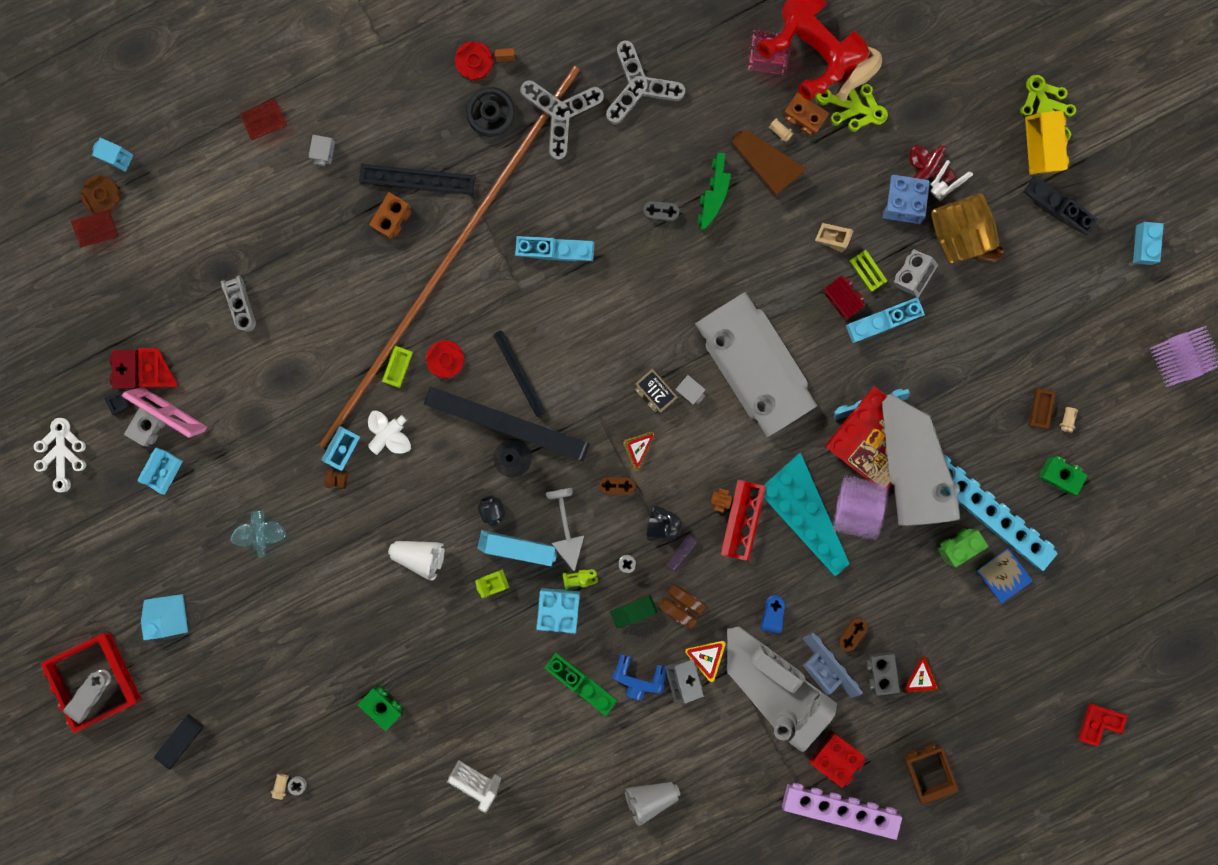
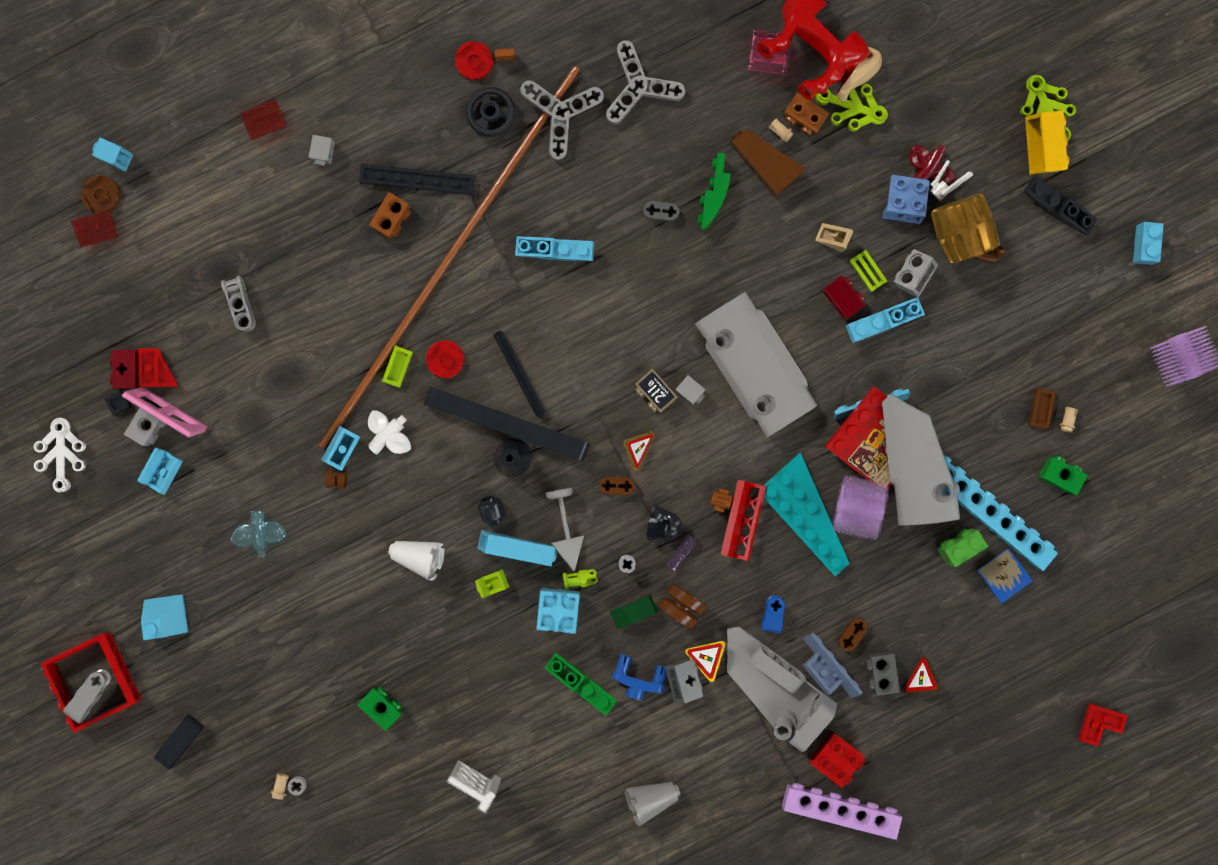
(937, 791): reddish brown window -> none

